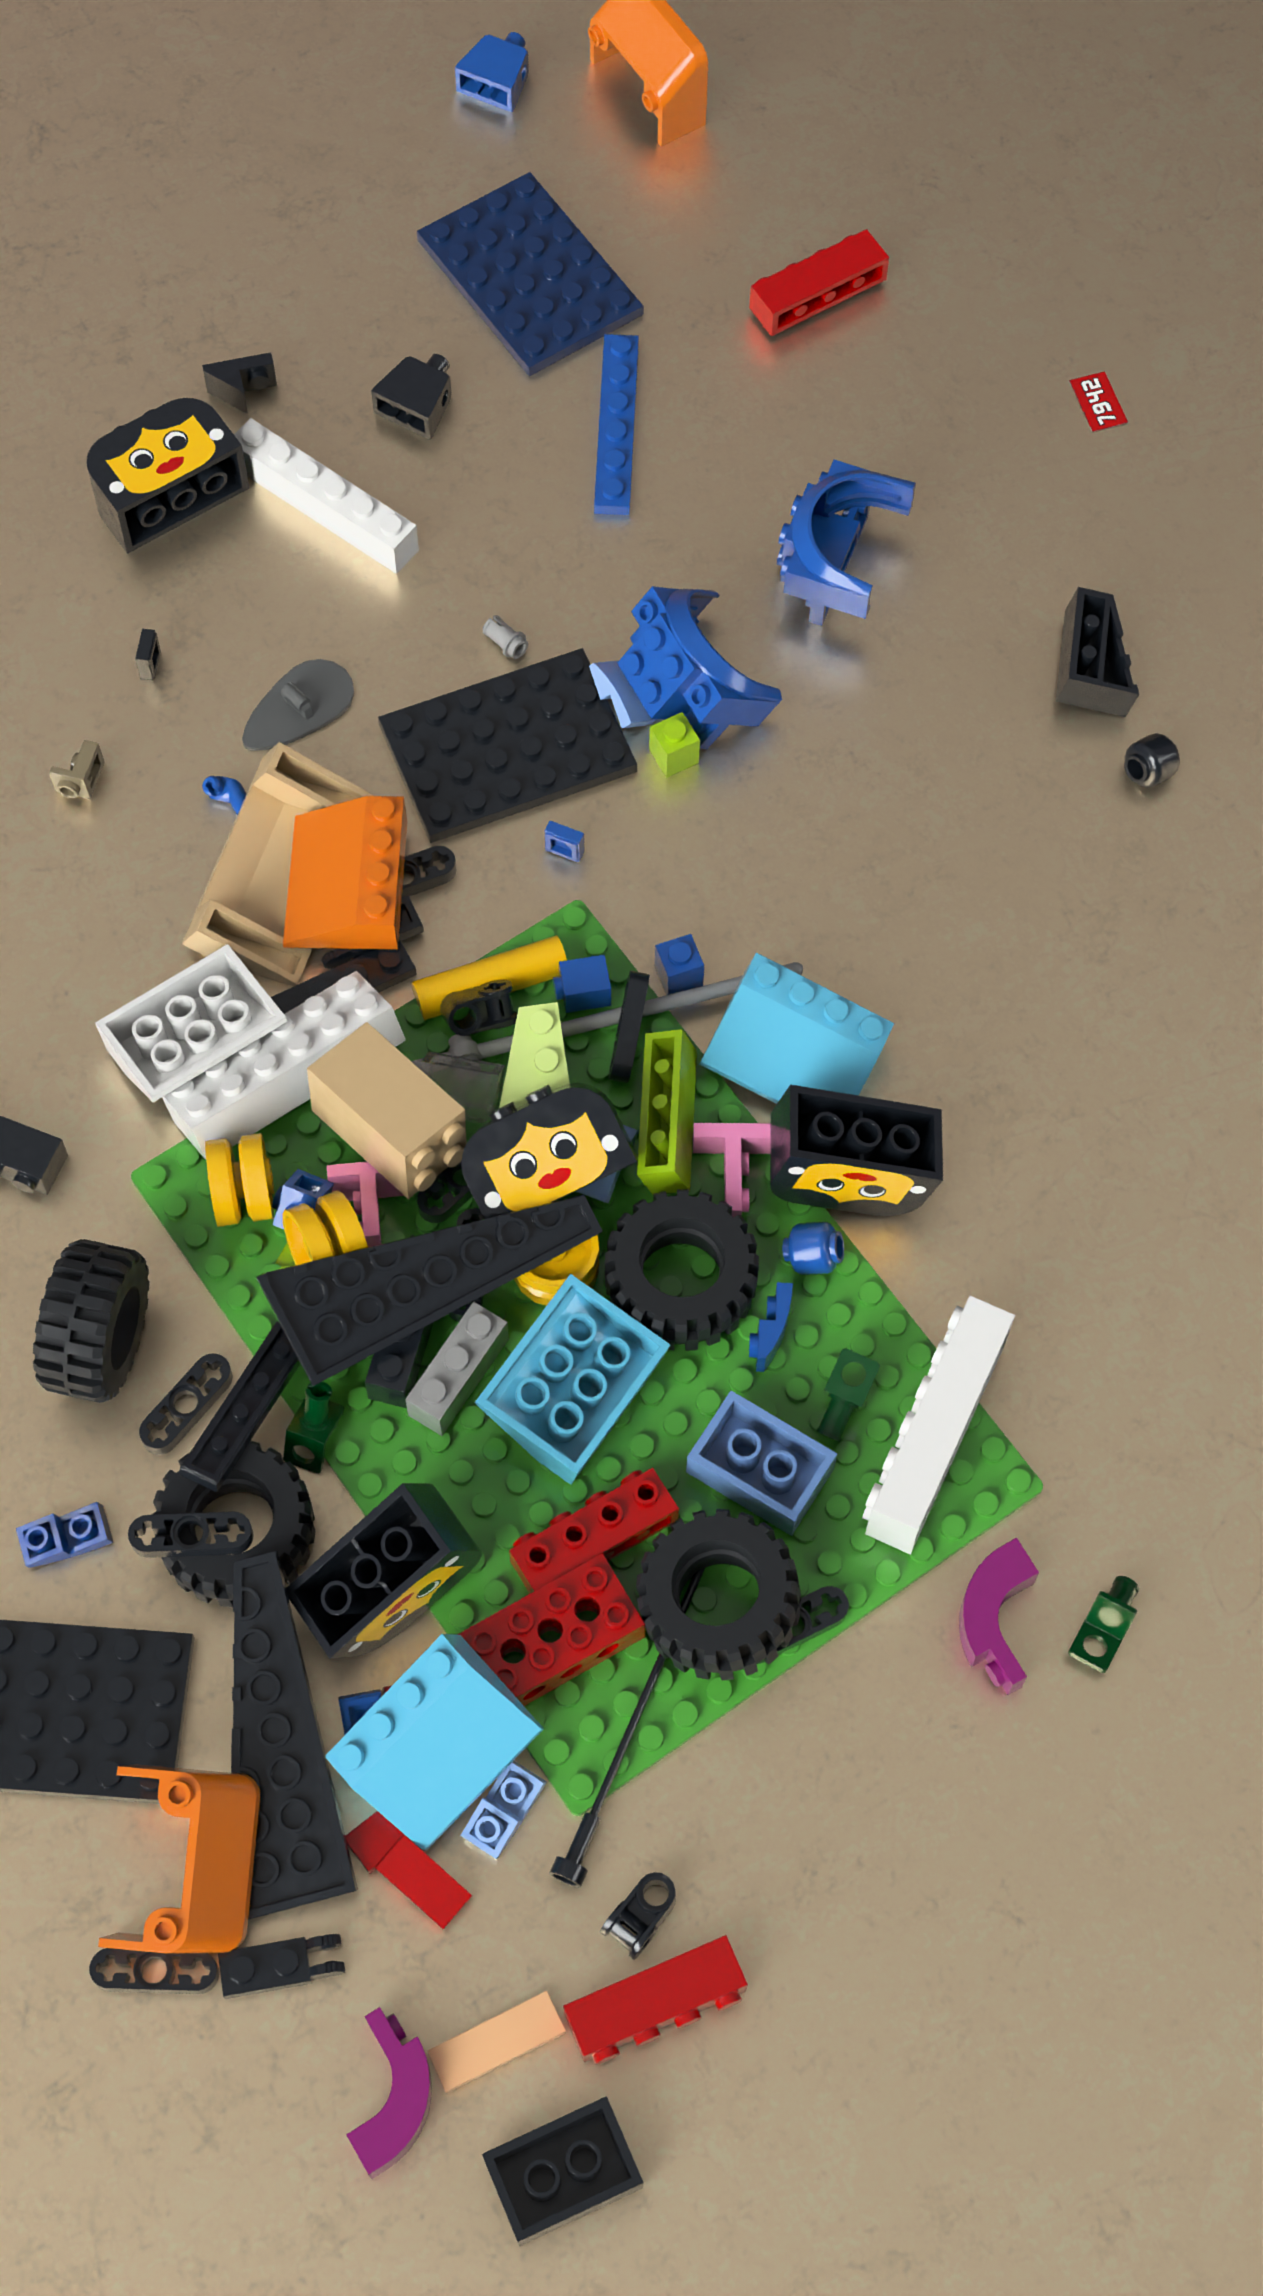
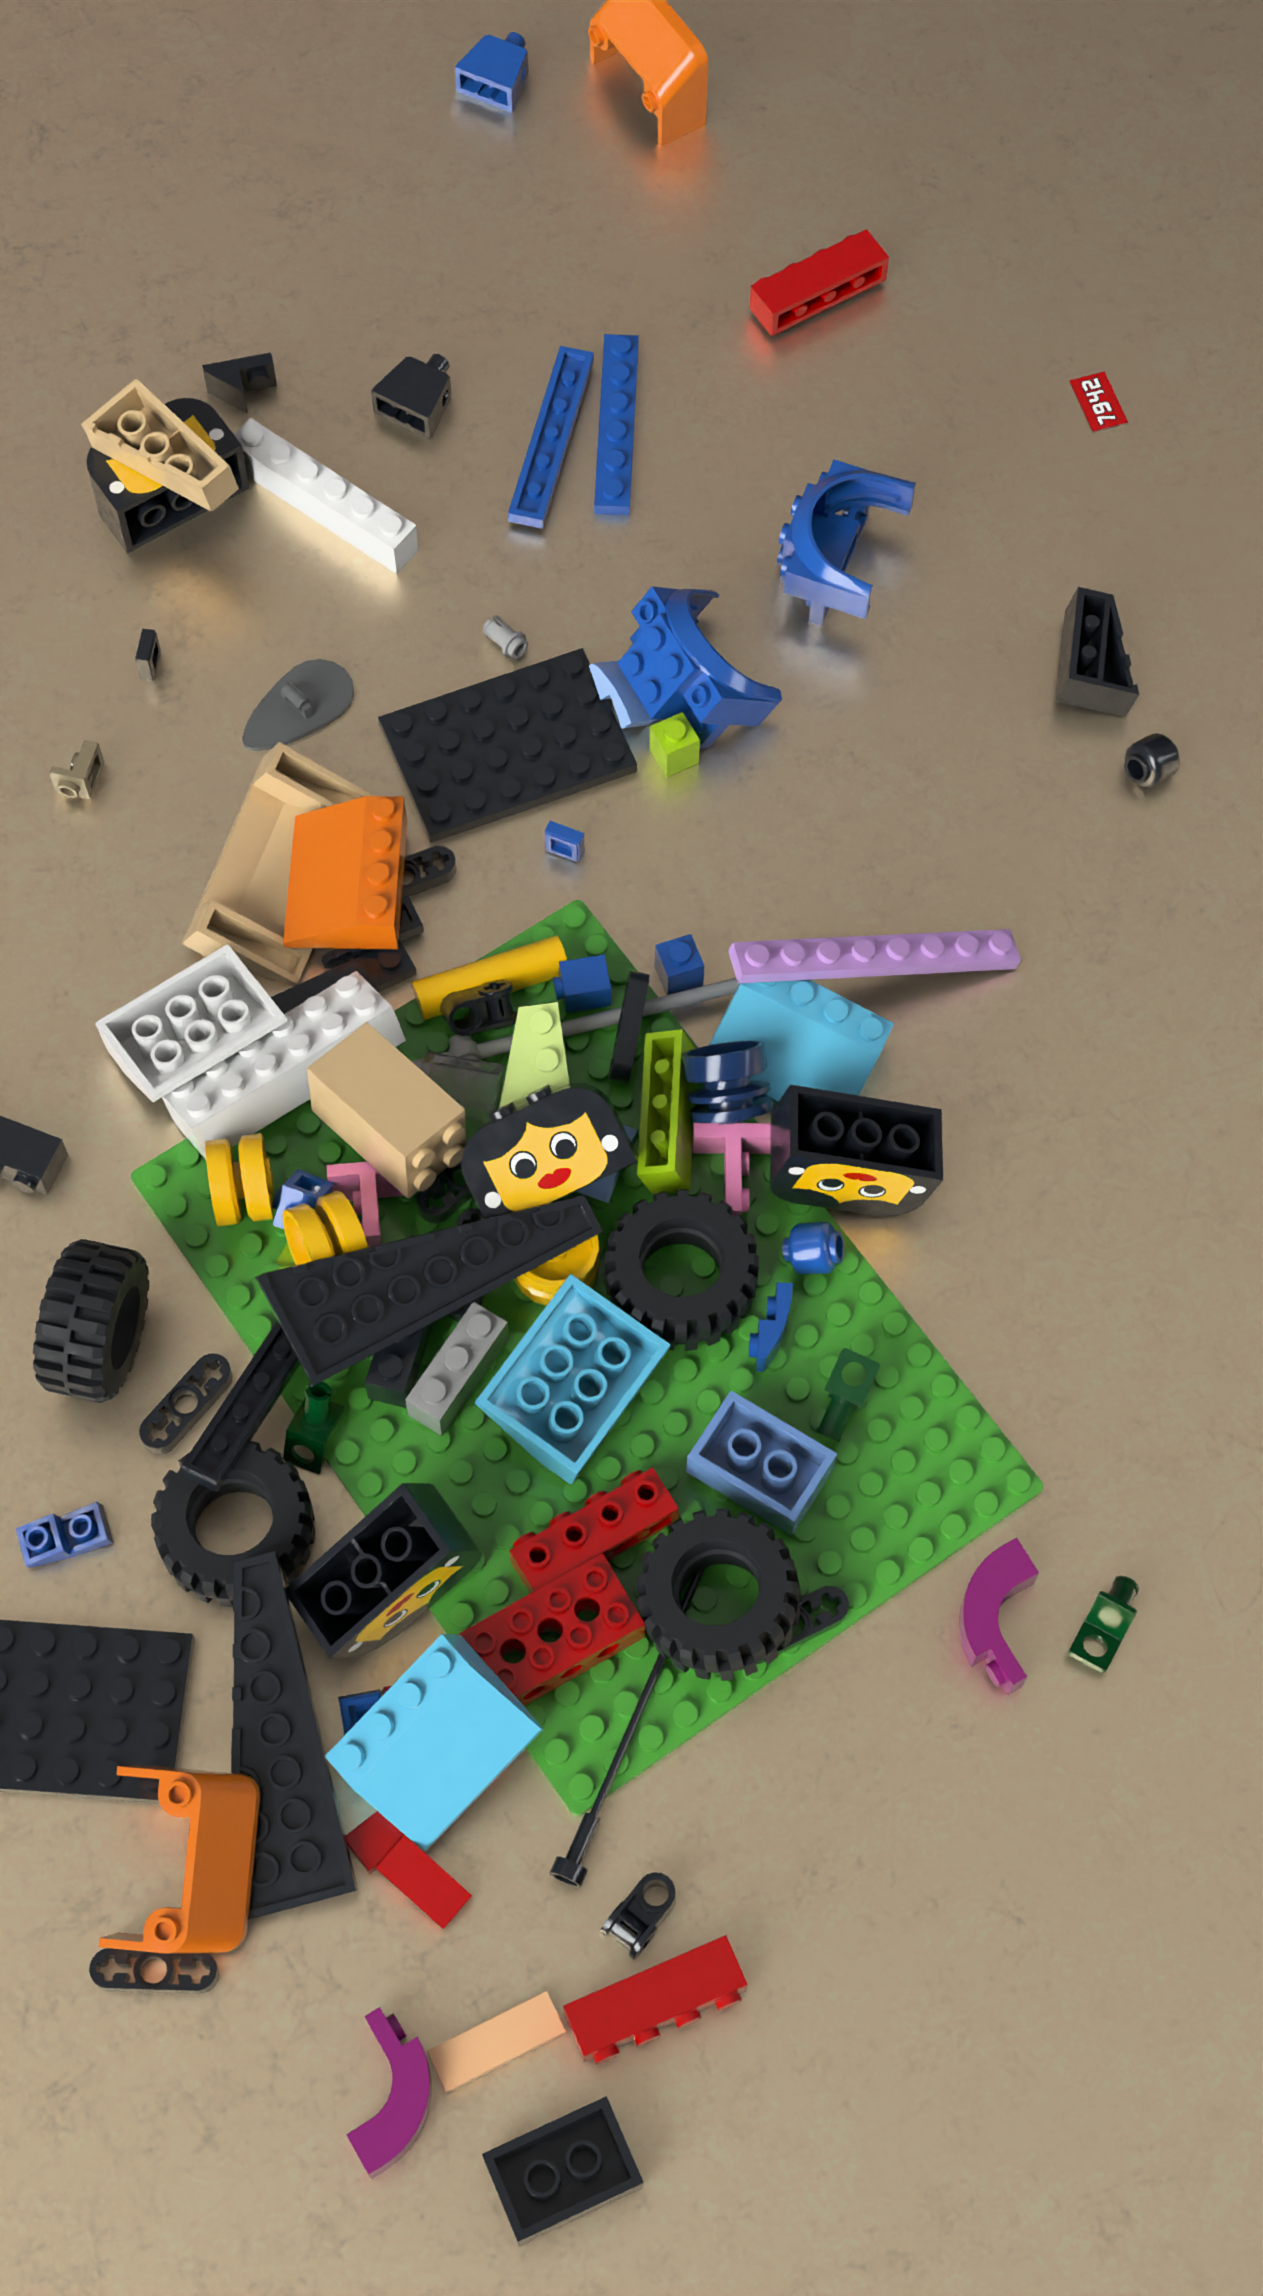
(157, 444): none -> tan wedge
(159, 1545): black beam -> none
(225, 790): blue arm -> none
(276, 1965): black hinge -> none
(503, 1809): light blue slope -> none
(530, 273): dark blue plate -> none
(551, 437): none -> blue plate
(728, 1090): none -> dark blue wheel
(873, 955): none -> lavender plate
(942, 1416): white brick -> none

